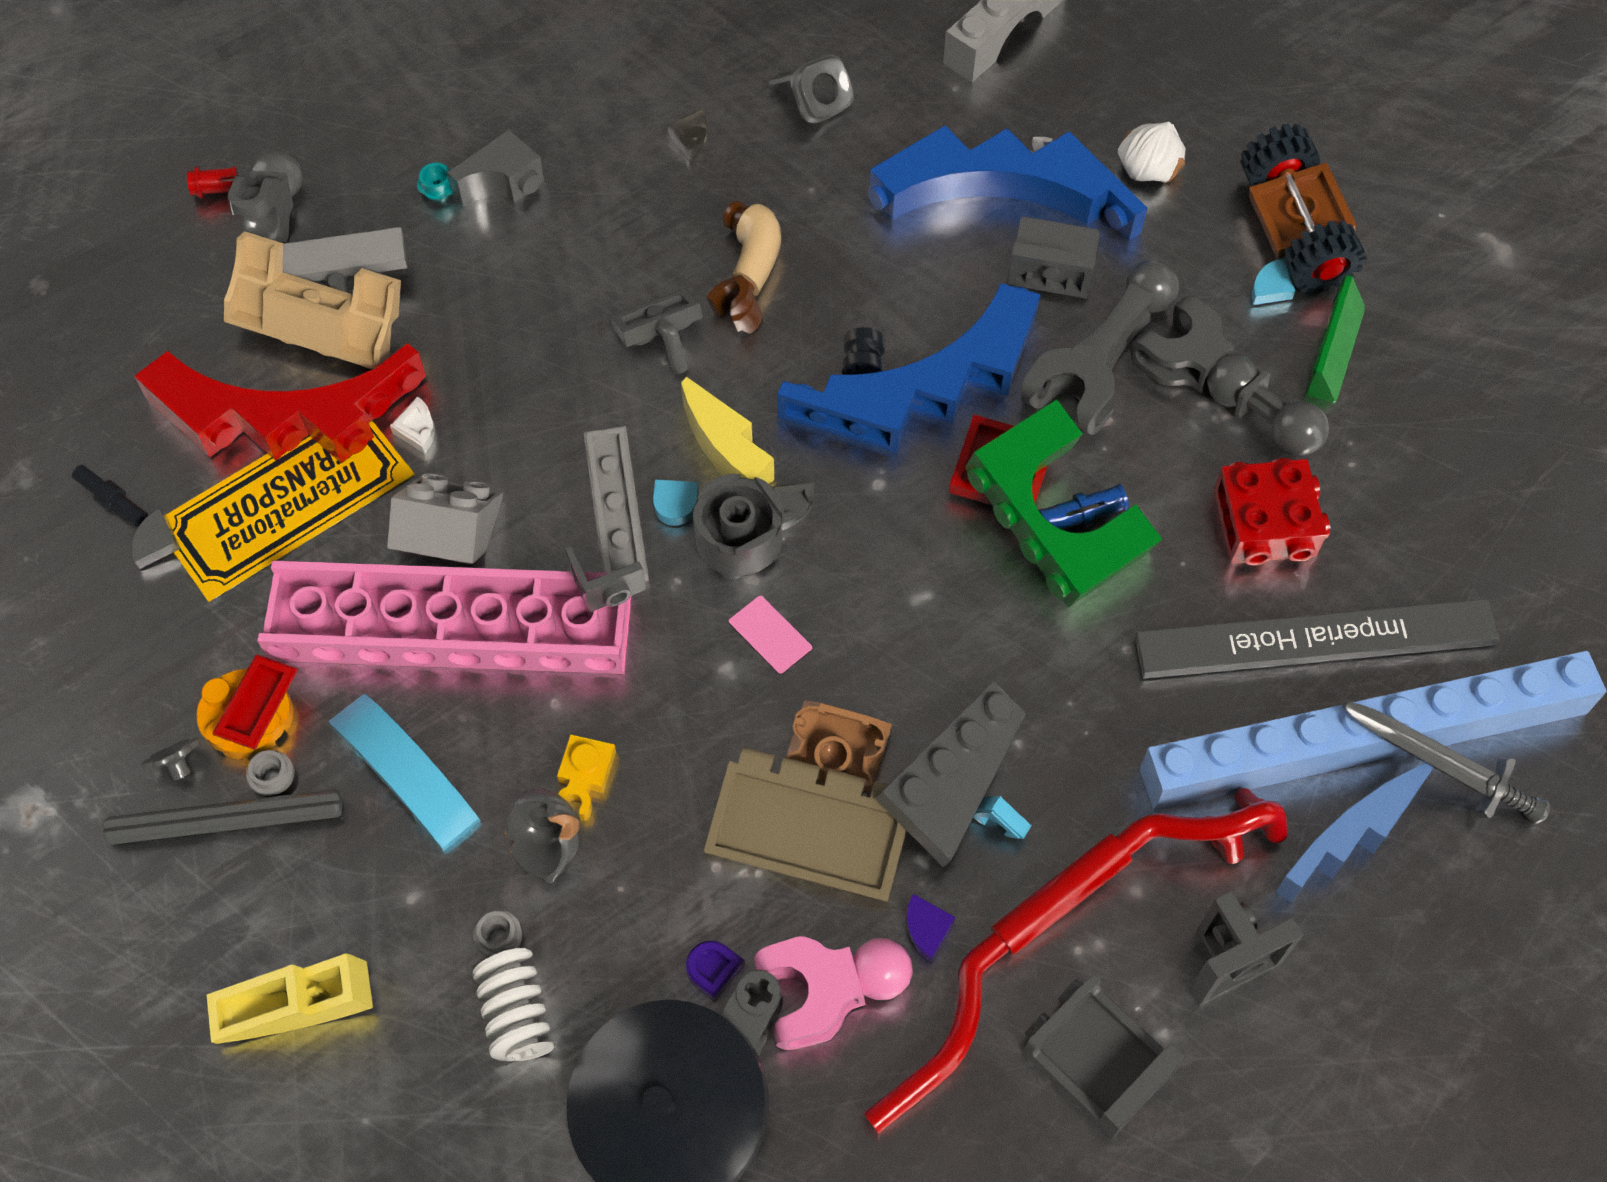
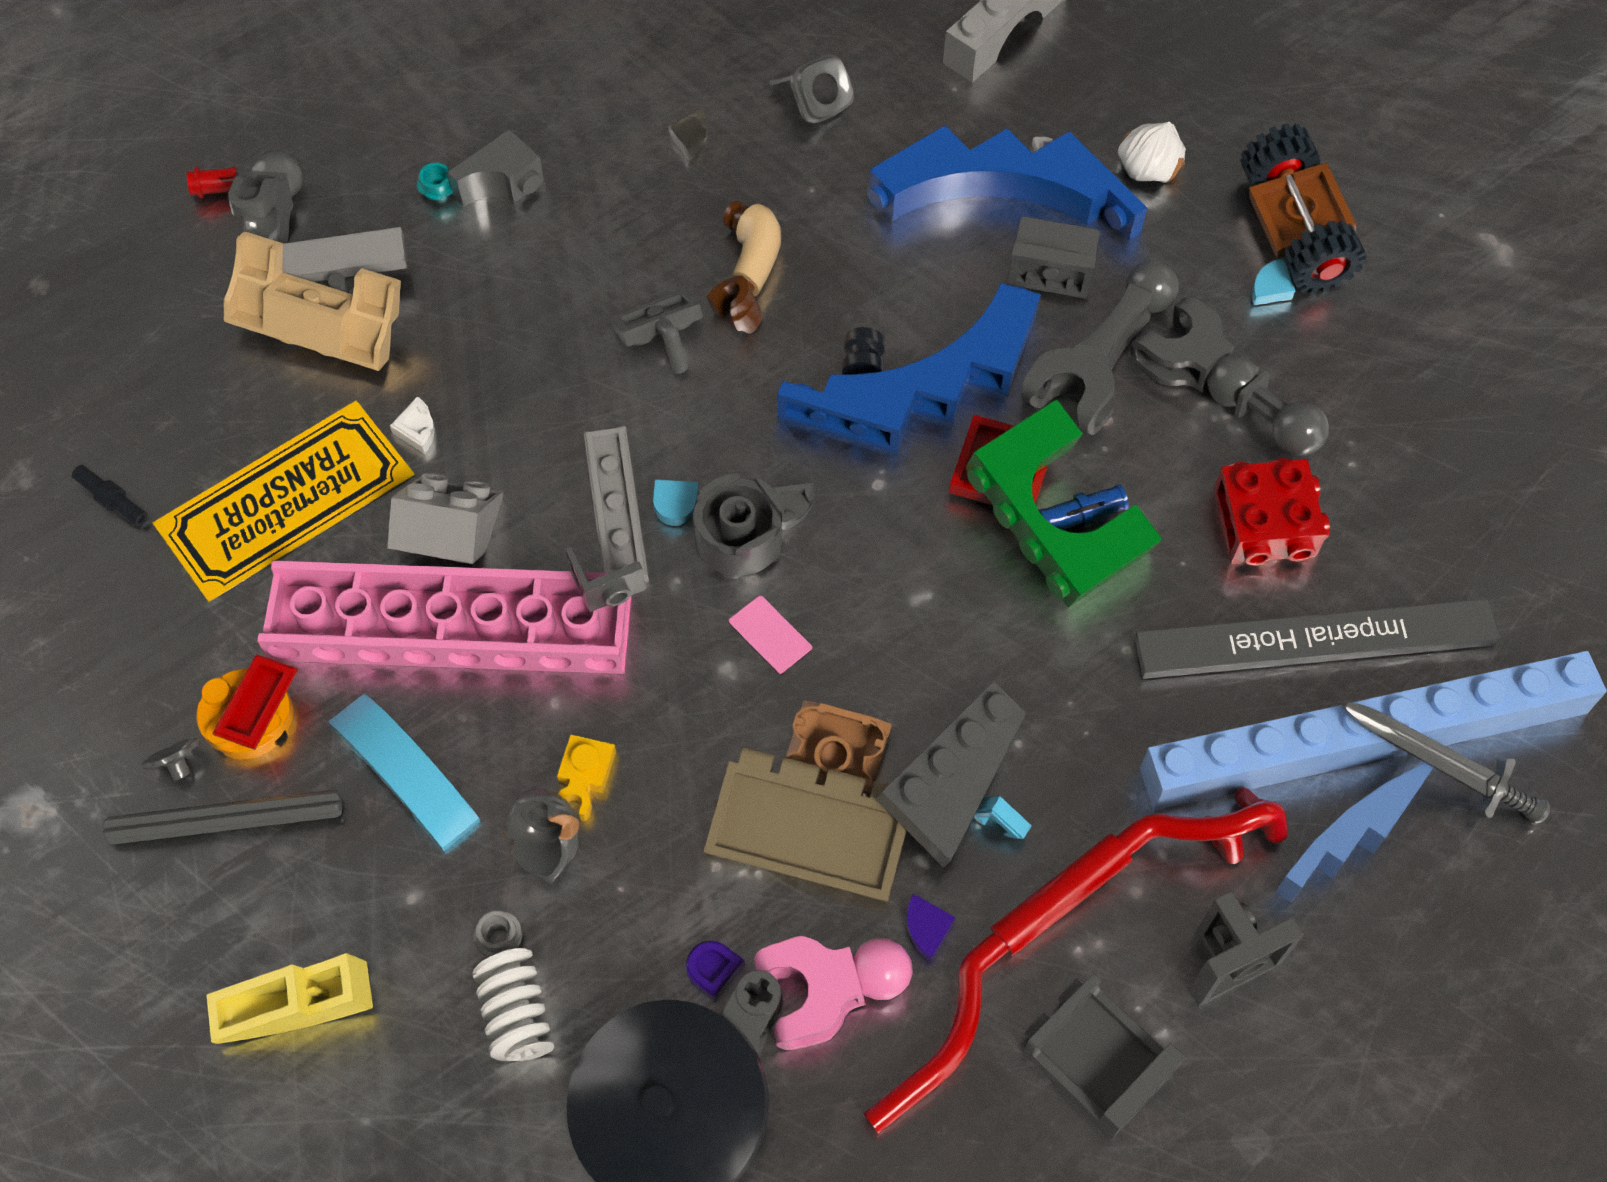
(153, 539): dark grey tile -> none
(267, 761): light grey plate -> none
(279, 420): red arch -> none
(724, 435): light yellow slope -> none
(1337, 342): green slope -> none

